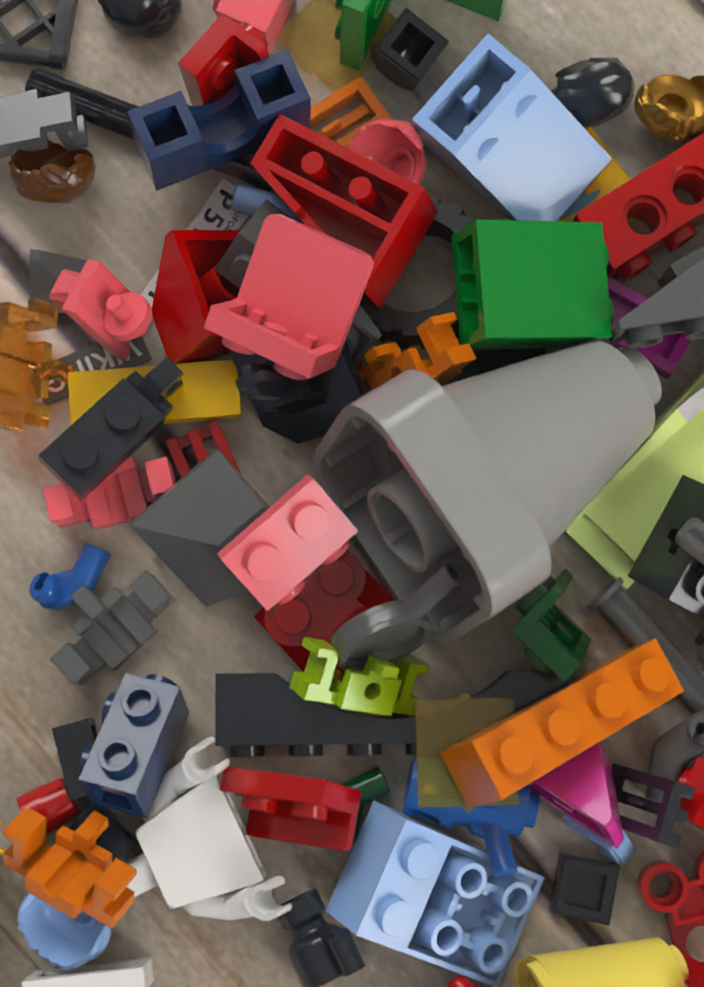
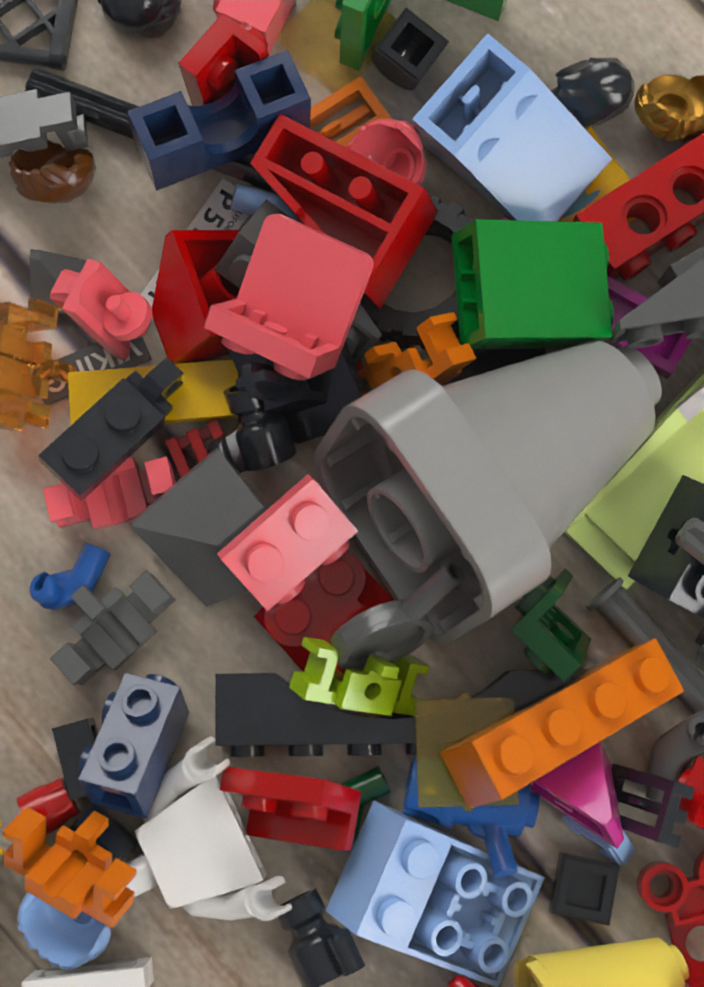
(259, 437): none -> black piece

